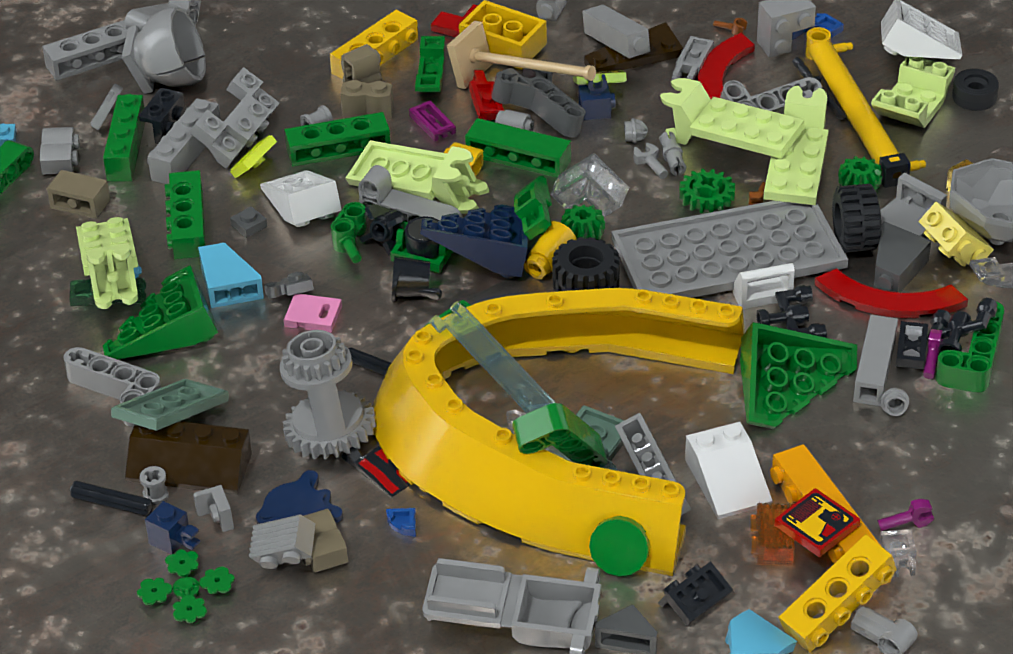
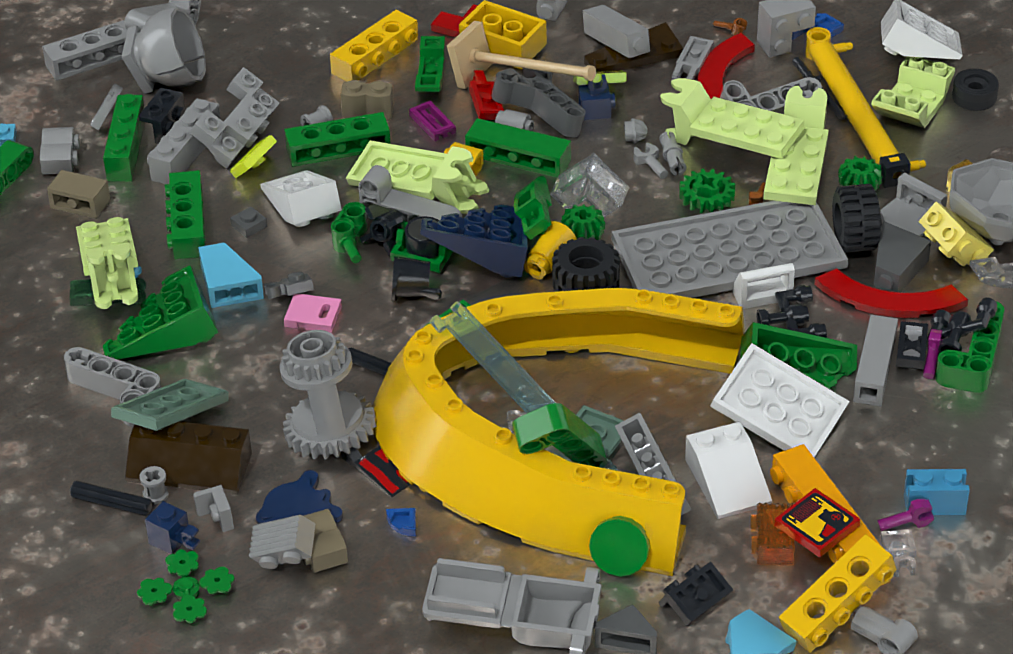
(361, 65): dark tan brick -> none
(779, 402): none -> white plate
(894, 401): light grey plate -> none
(941, 487): none -> dark azure brick

